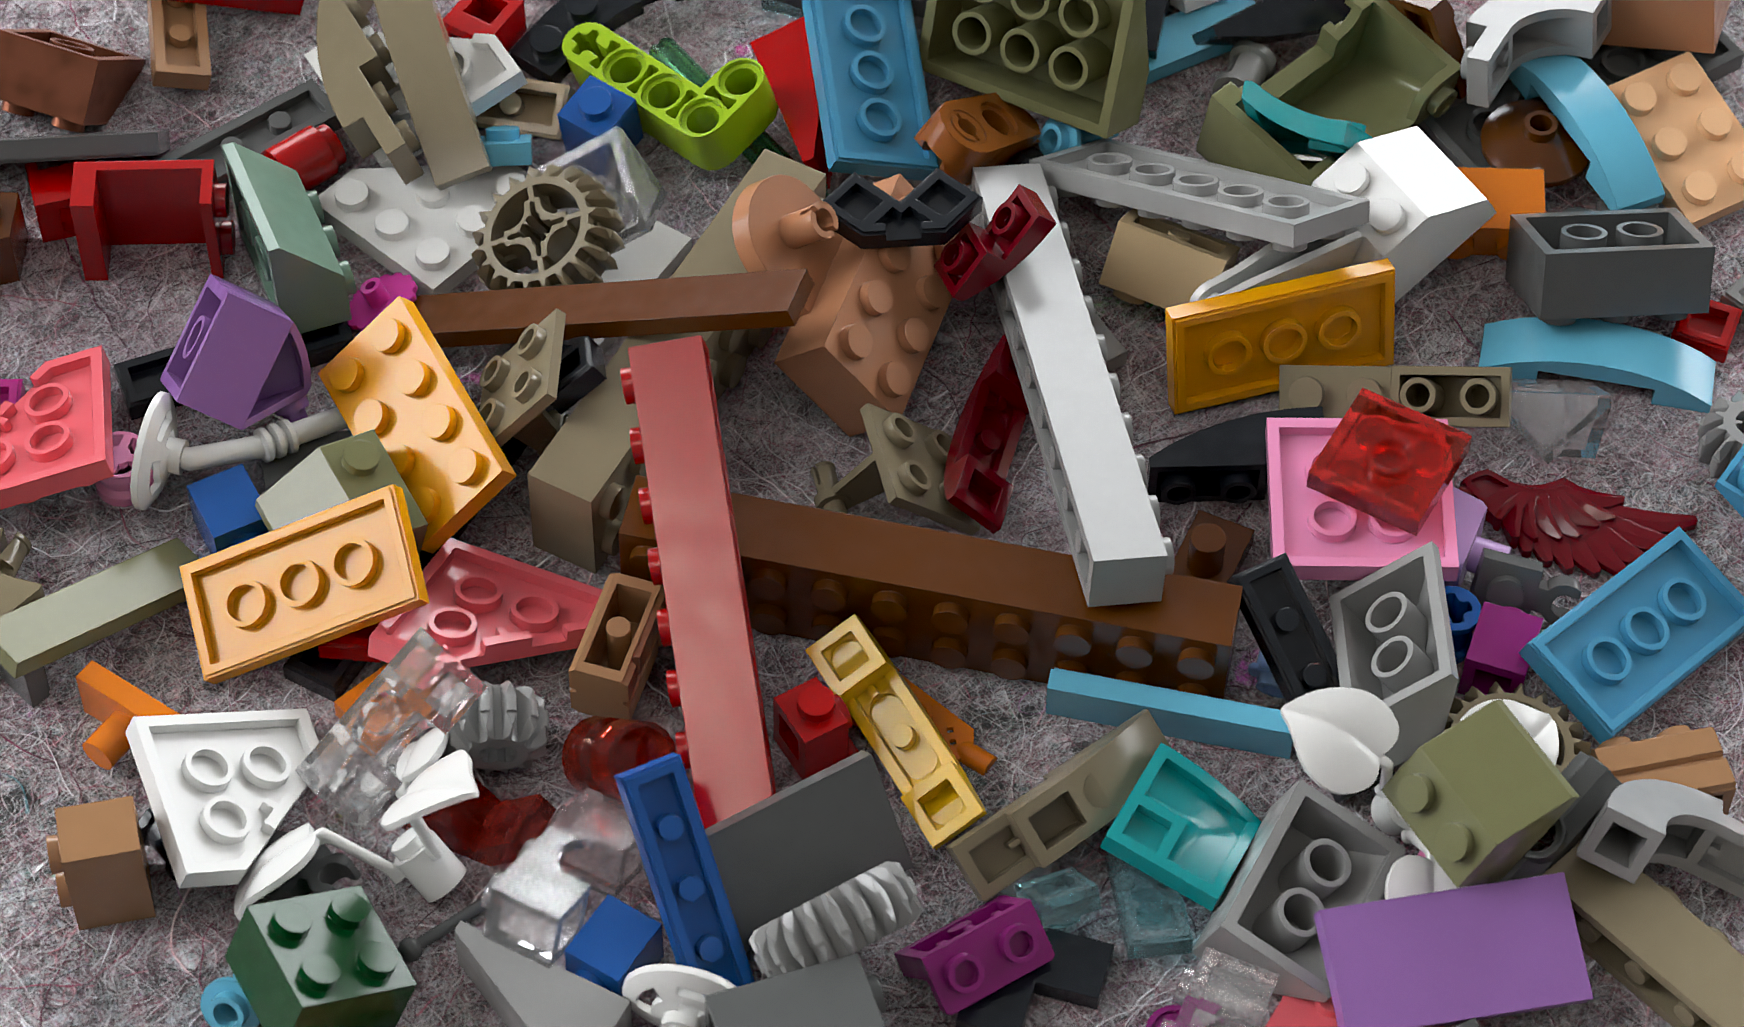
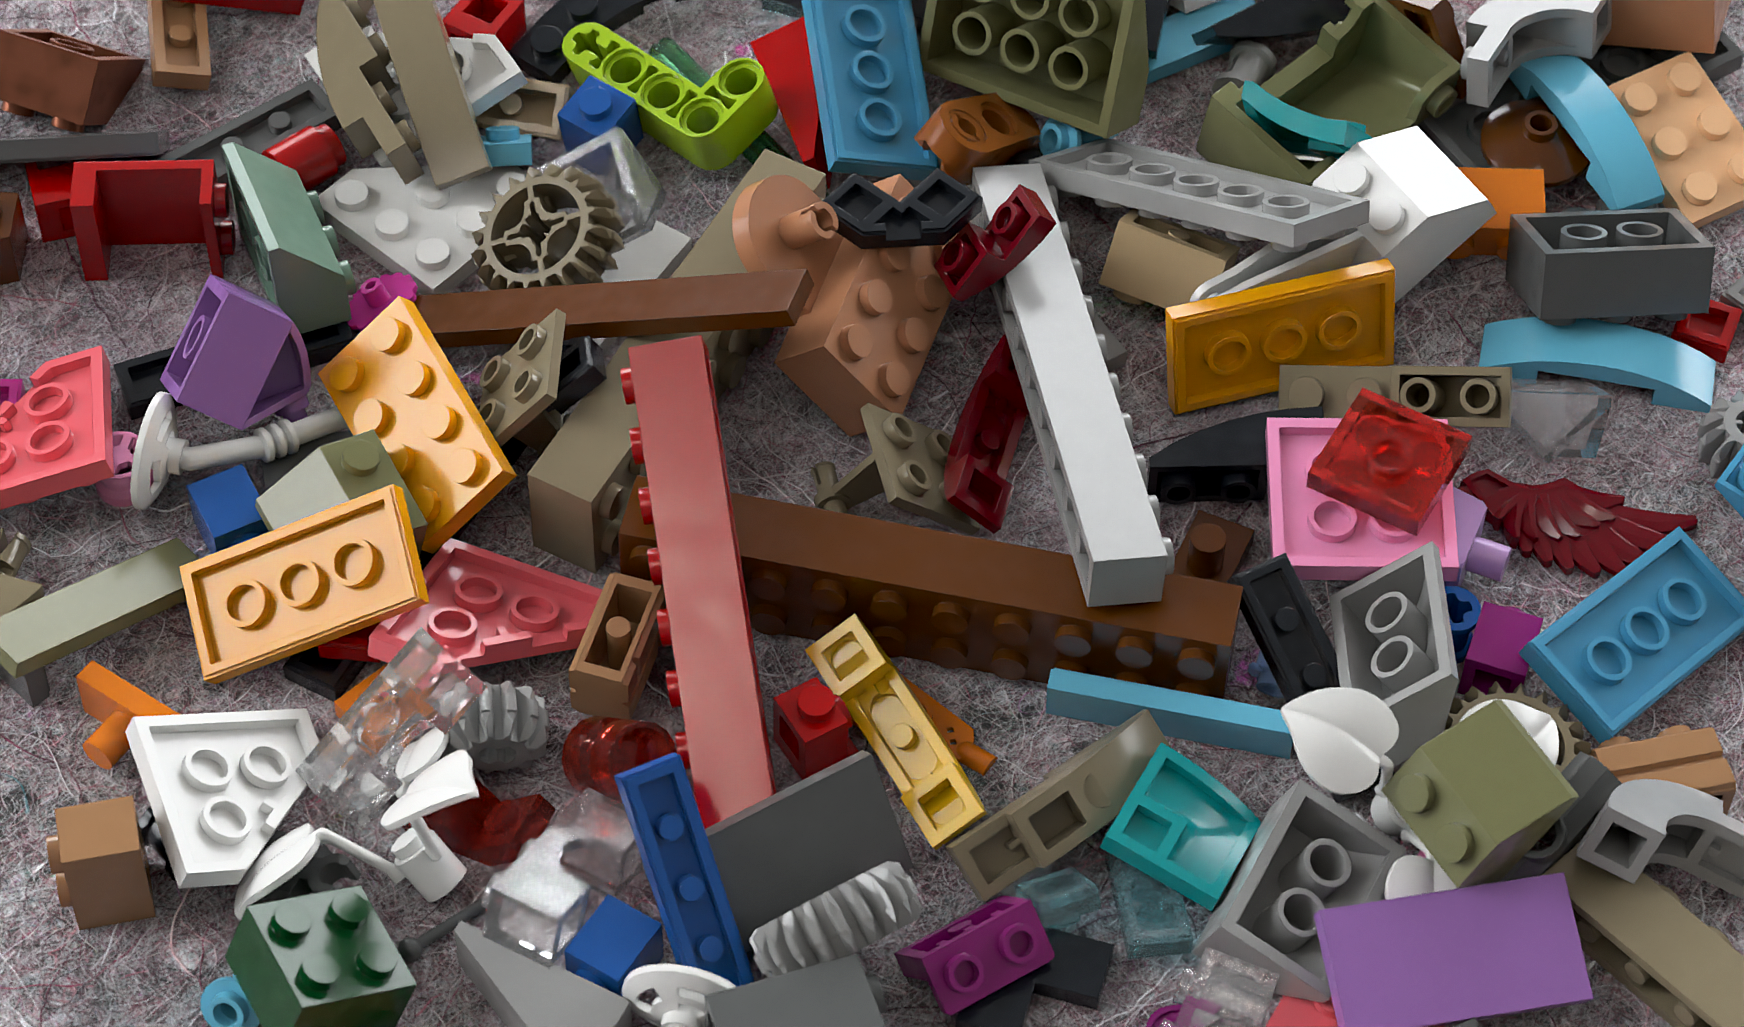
(1518, 583): dark grey plate -> none

